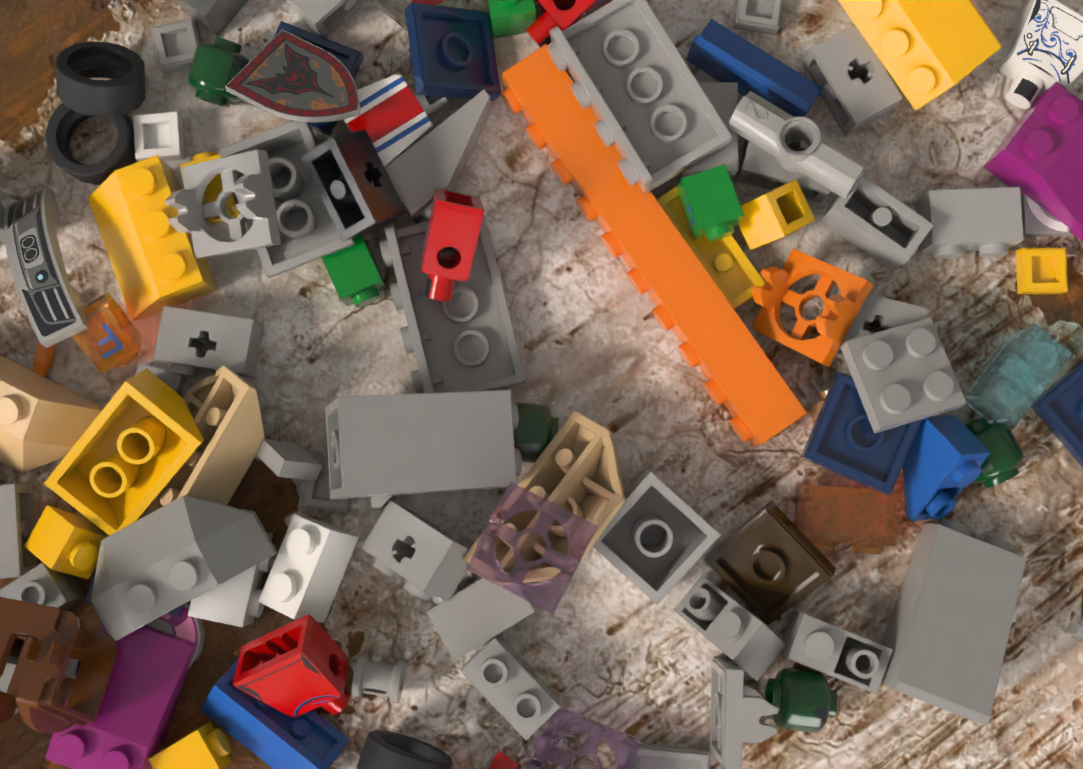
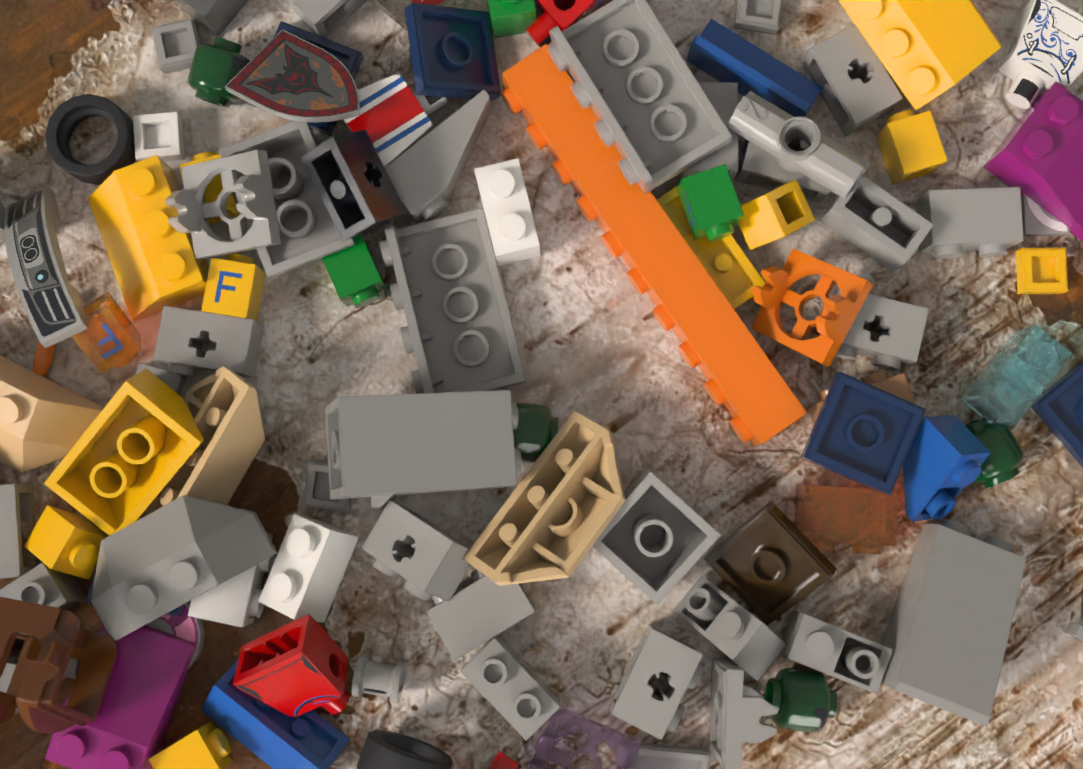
(100, 97): black tyre -> none
(234, 287): none -> yellow brick
(289, 460): light grey tile -> none
(452, 223): torso -> none
(485, 562): piece -> none
(507, 212): none -> white brick
(635, 698): none -> light grey brick
(902, 375): light grey plate -> none
(910, 146): none -> yellow brick

